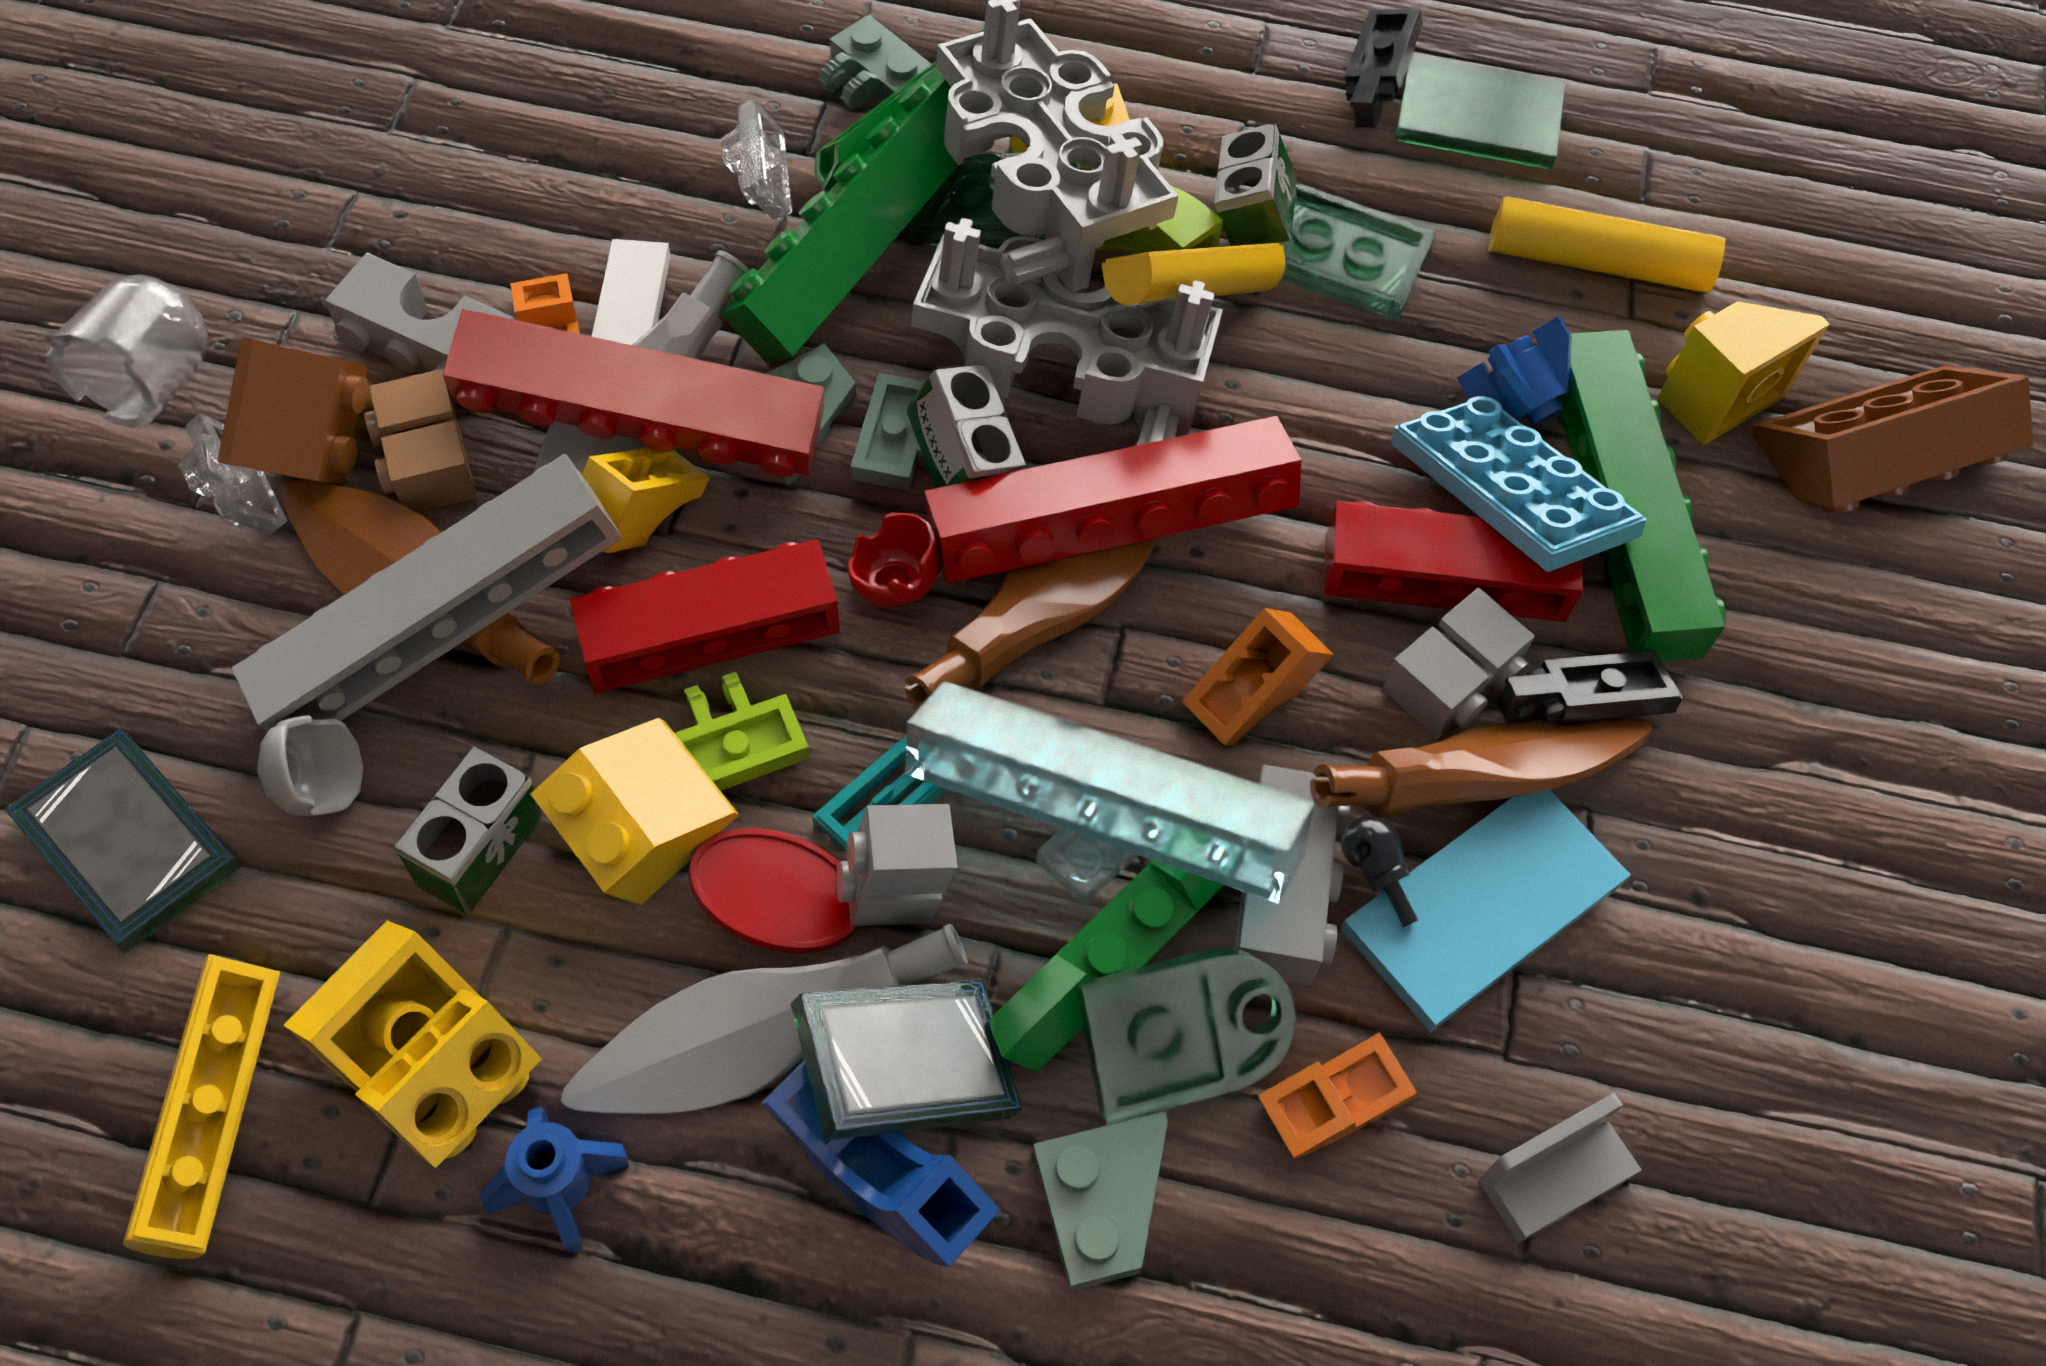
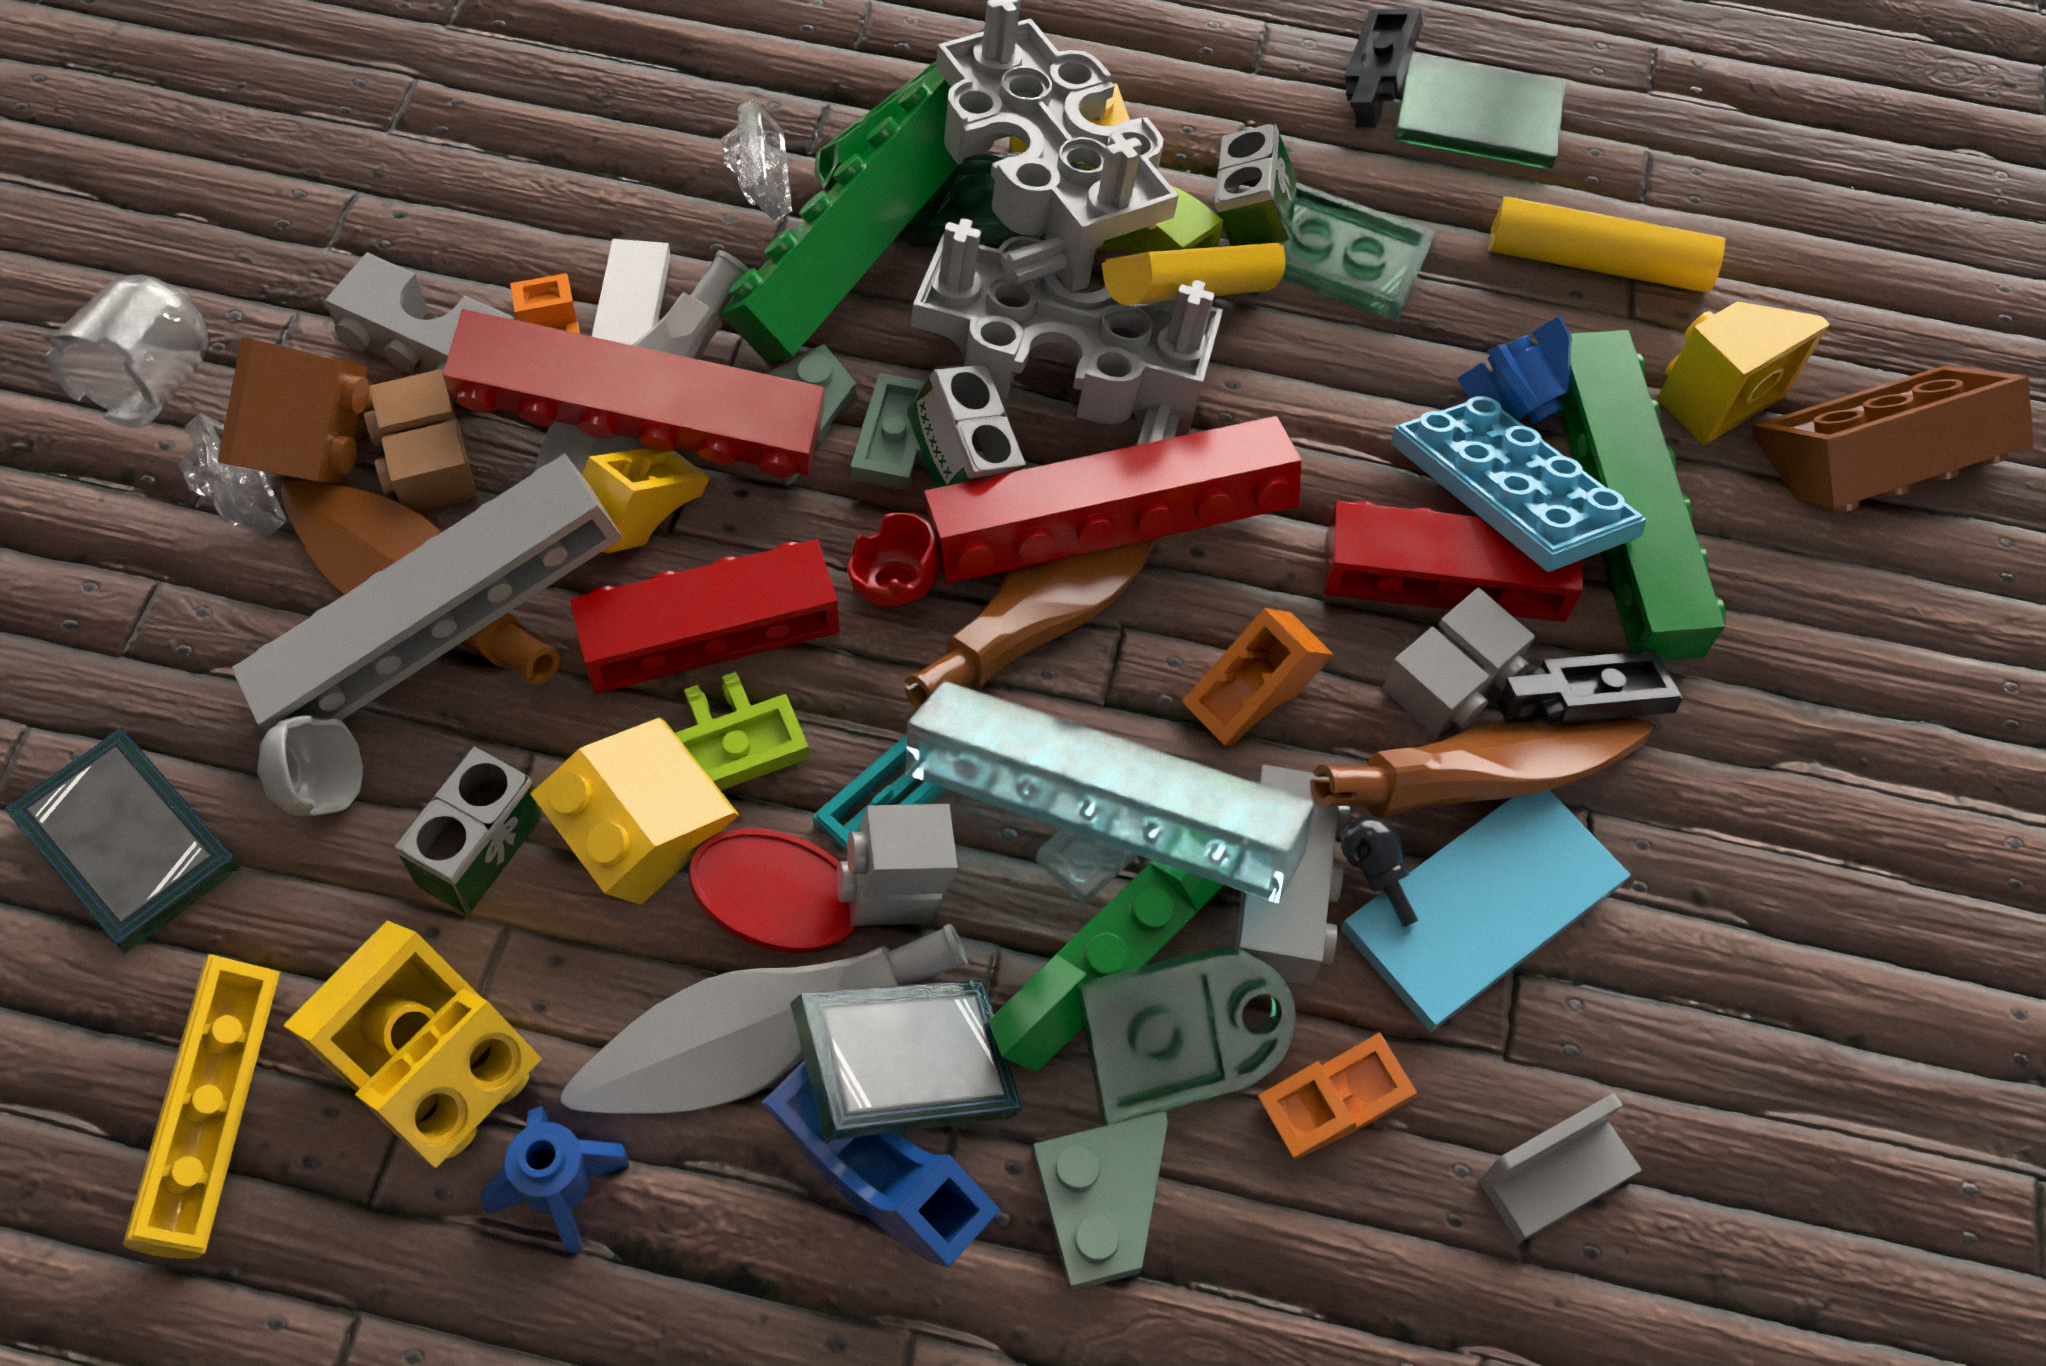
(869, 63): sand green hinge -> none

